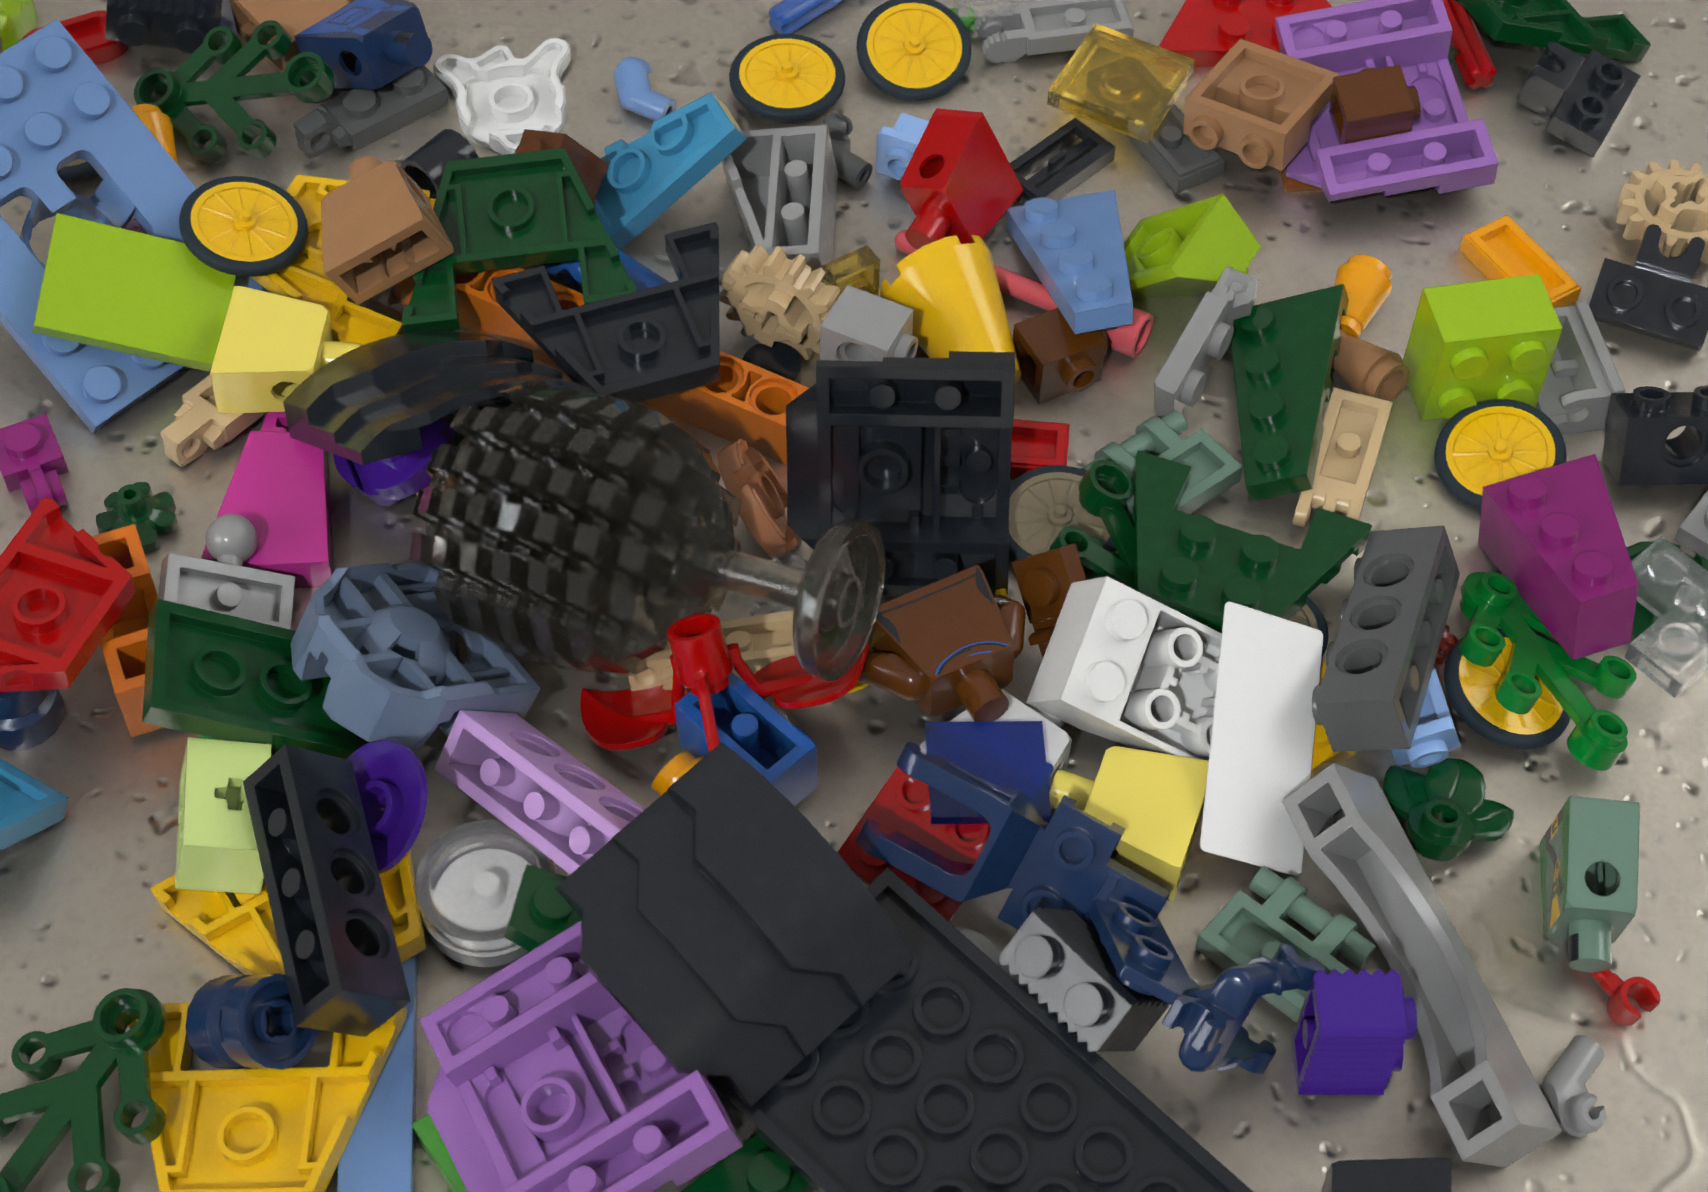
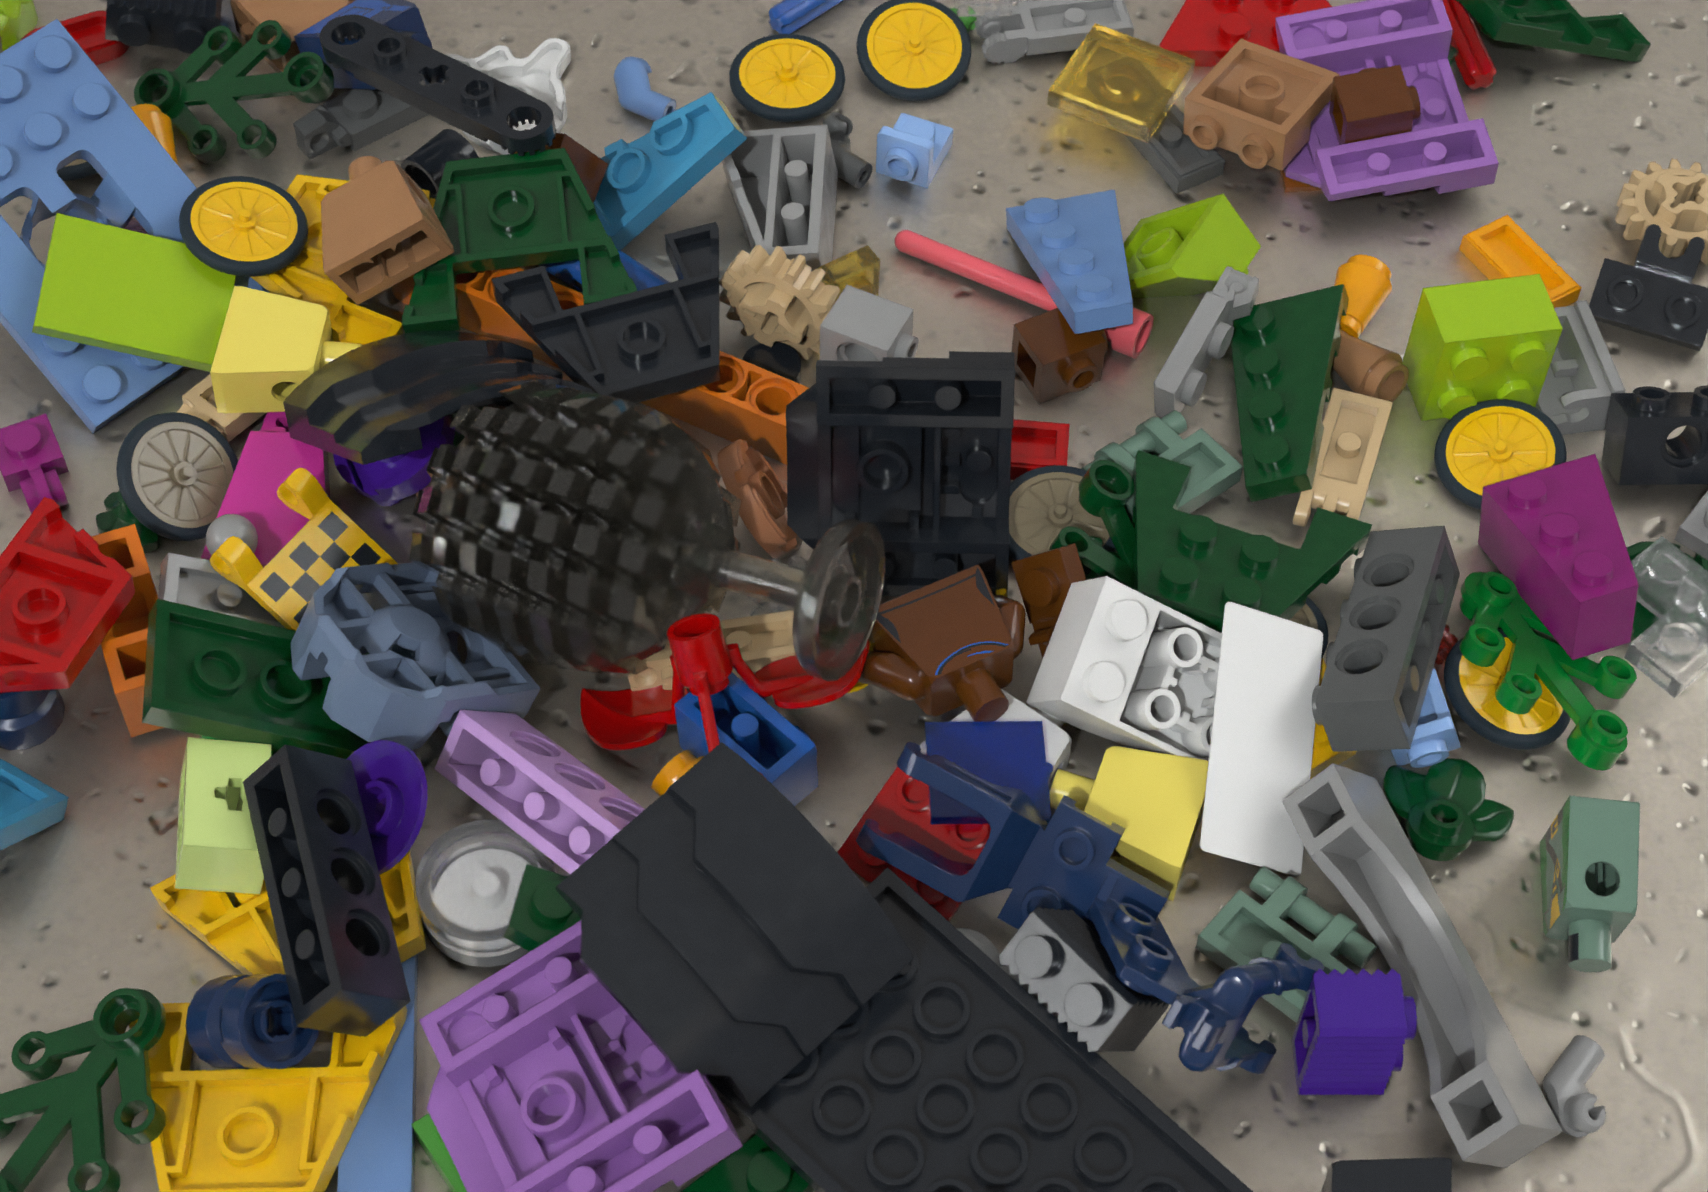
(175, 474): none -> dark tan wheel
(307, 560): none -> yellow flag
(466, 100): none -> black piece
(953, 299): yellow cone -> none
(957, 179): red torso -> none
(1064, 169): black tile -> none
(1582, 97): black plate -> none
(1618, 1005): red hand -> none

